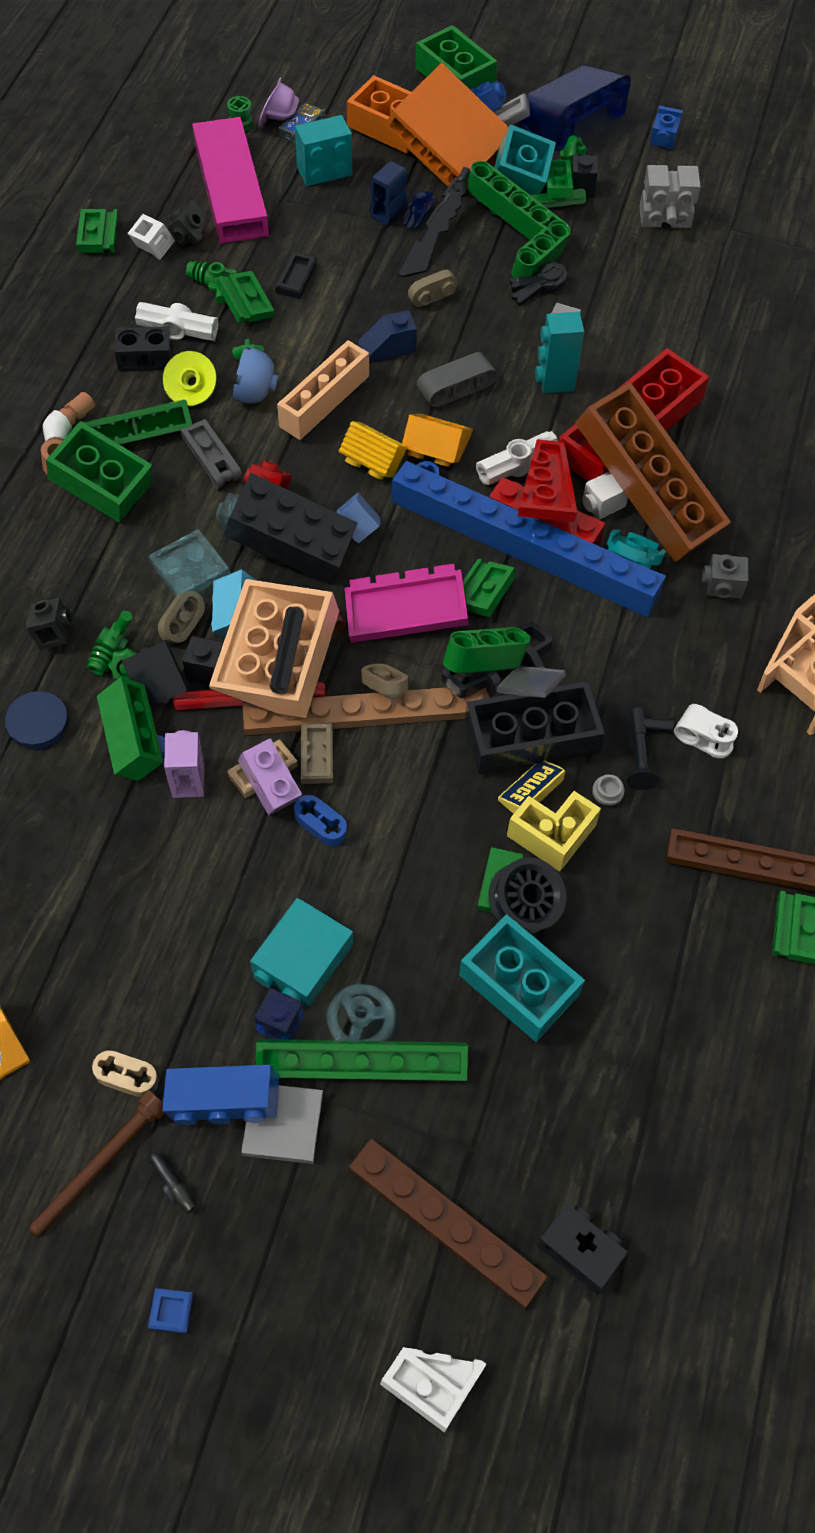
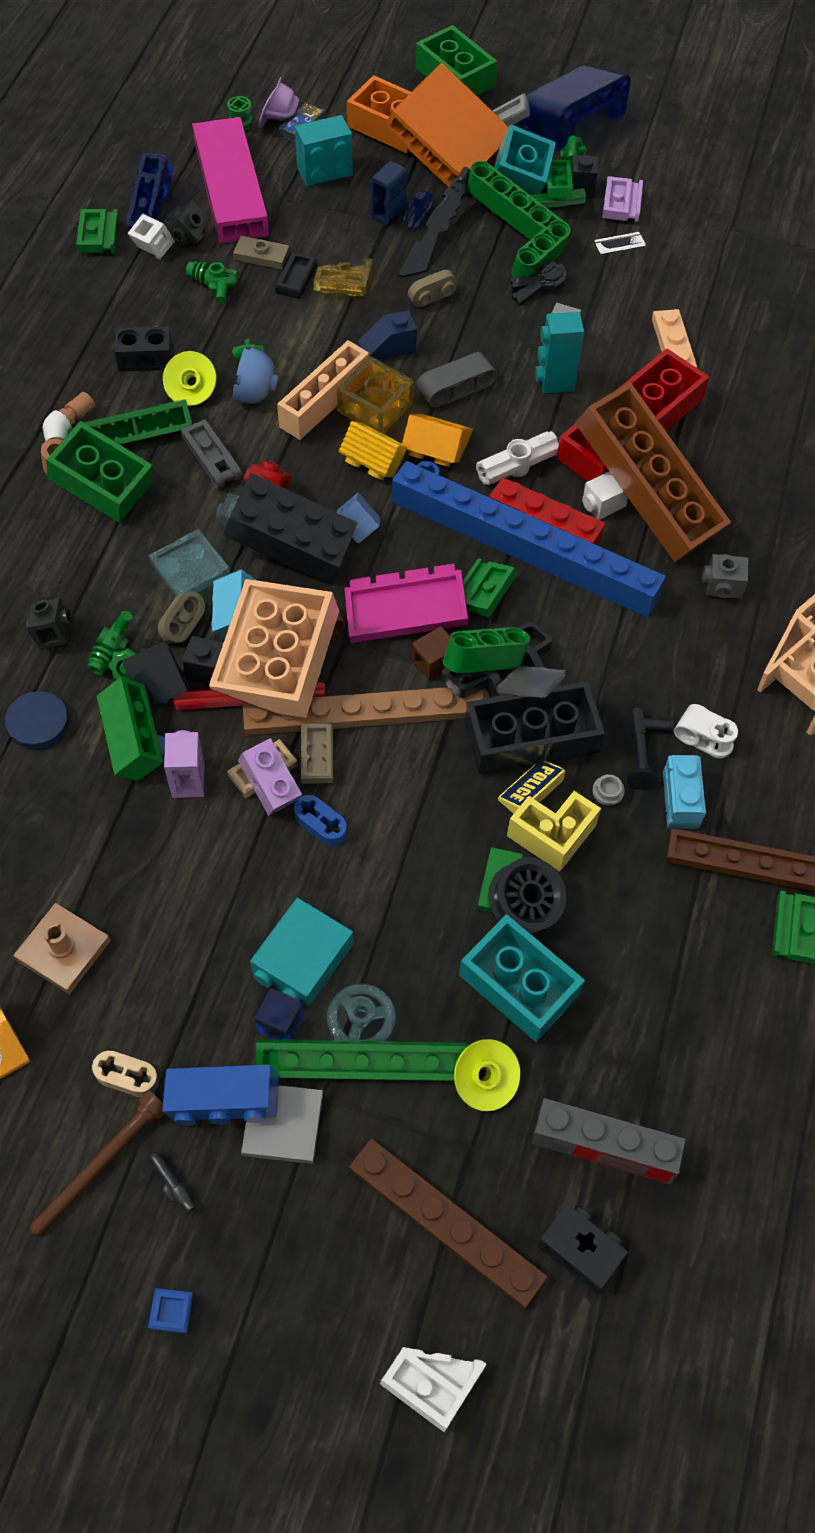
(62, 948): none -> medium nougat tile
(150, 187): none -> clear blue slope
(179, 319): white piece -> none
(245, 297): green plate -> none
(261, 252): none -> dark tan plate
(286, 650): black axle -> none
(343, 278): none -> clear yellow wing
(375, 395): none -> clear yellow brick
(385, 680): dark tan plate -> none
(429, 652): none -> reddish brown brick
(492, 94): blue brick -> none
(501, 1075): none -> neon yellow dish
(549, 484): red wing -> none
(608, 1141): none -> dark grey brick
(620, 242): none -> sticker
(622, 199): none -> lavender plate
(636, 548): teal plate -> none
(666, 127): blue brick -> none
(669, 196): light grey brick -> none
(672, 334): none -> light nougat plate
(684, 792): none -> medium azure brick

